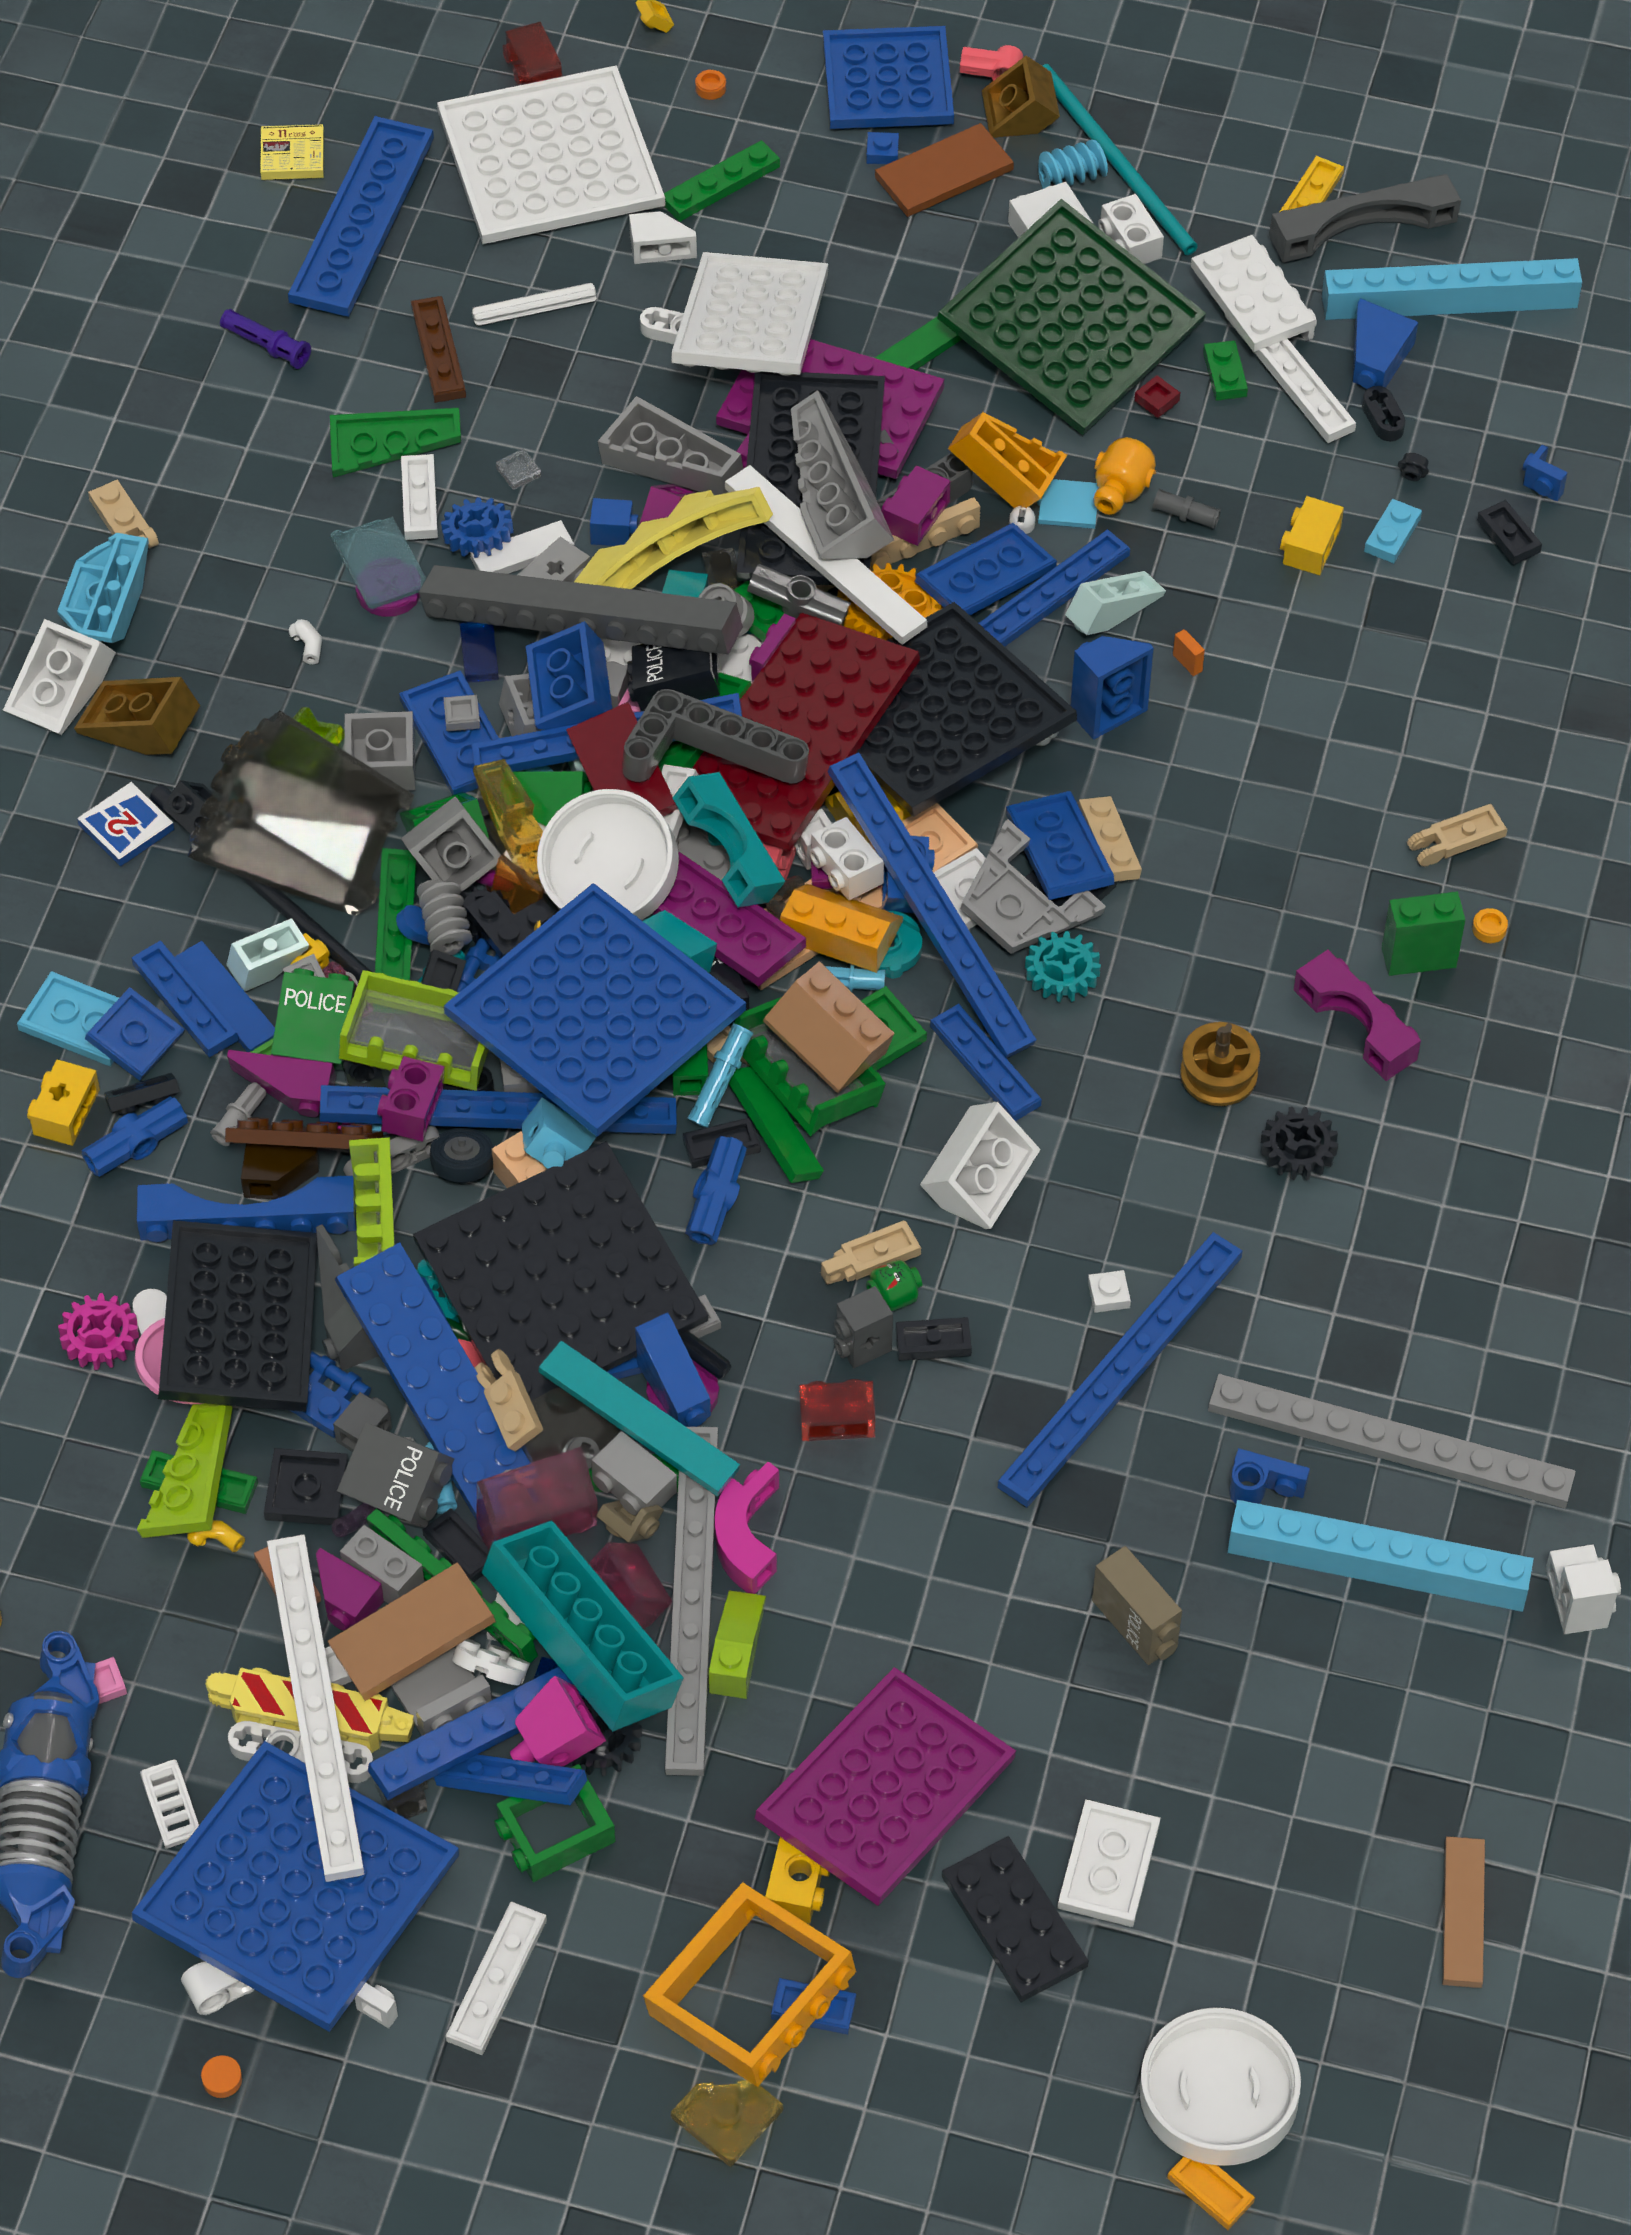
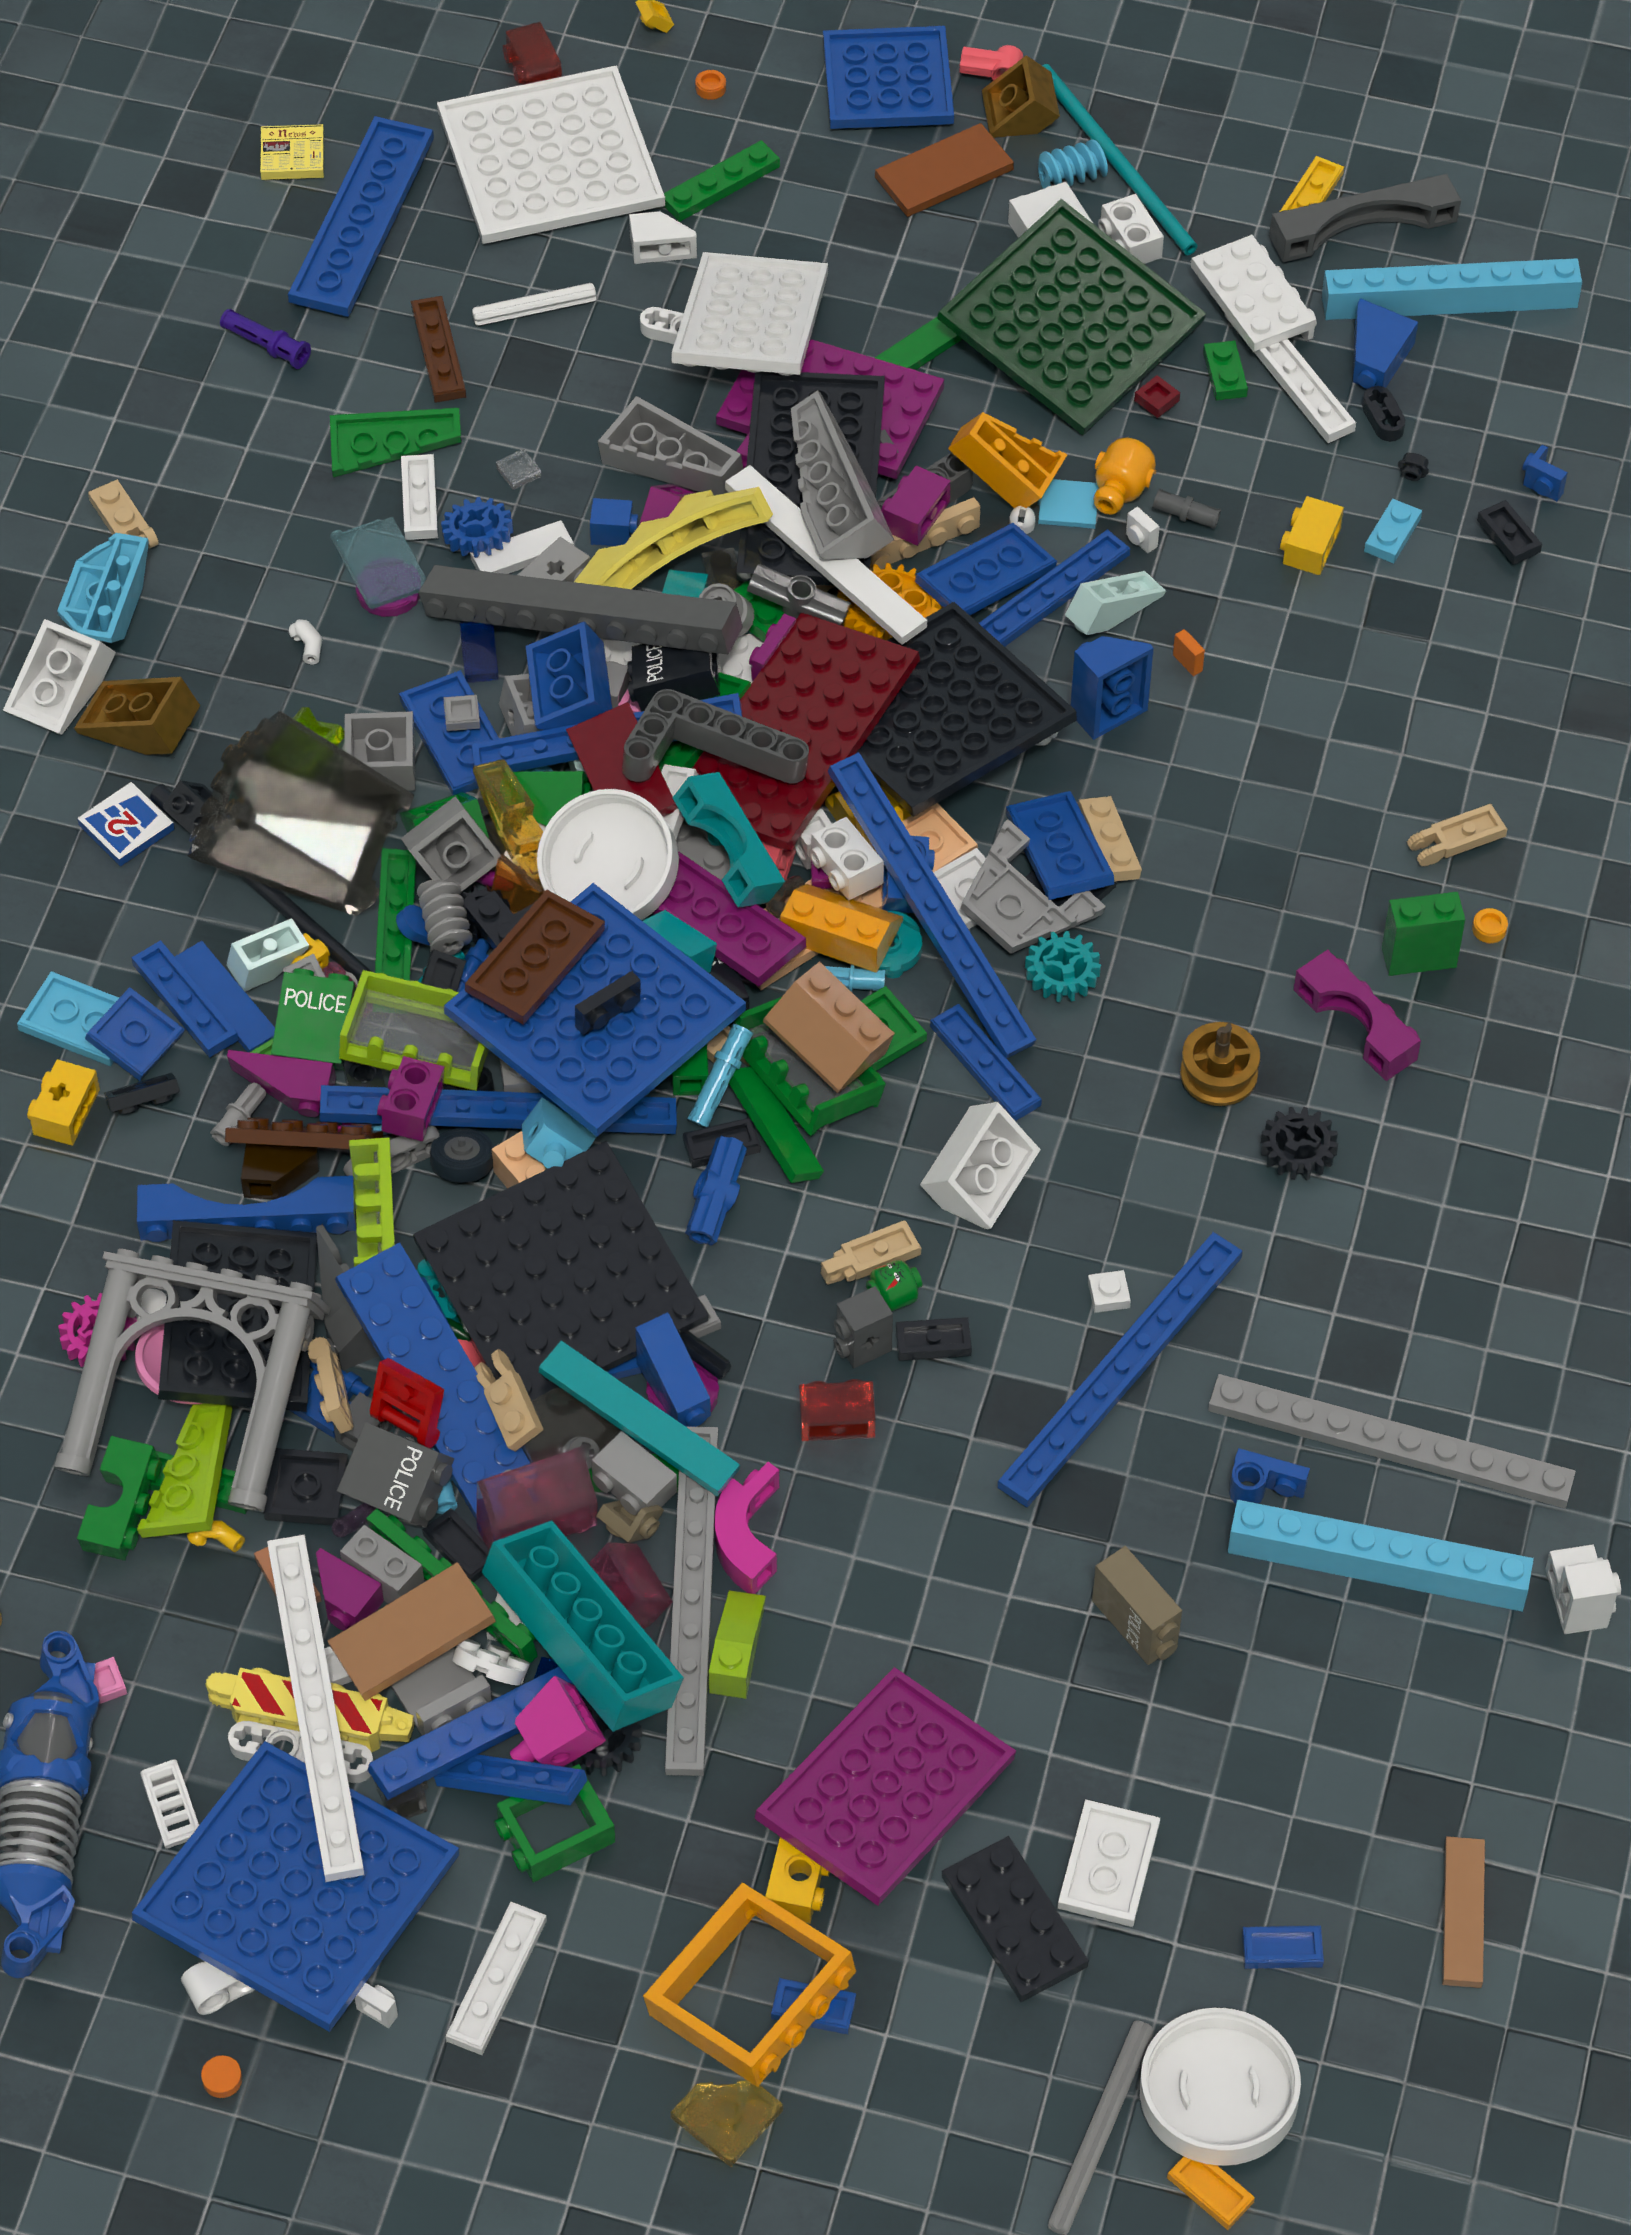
(113, 1529): none -> green arch
(122, 1298): none -> light grey arch
(134, 1136): blue piece -> none
(331, 1385): none -> tan hinge
(413, 1395): none -> red plate
(534, 956): none -> reddish brown plate
(607, 1003): none -> black plate
(882, 147): blue plate -> none
(1100, 2128): none -> light grey axle
(1142, 530): none -> white plate
(1282, 1947): none -> blue tile

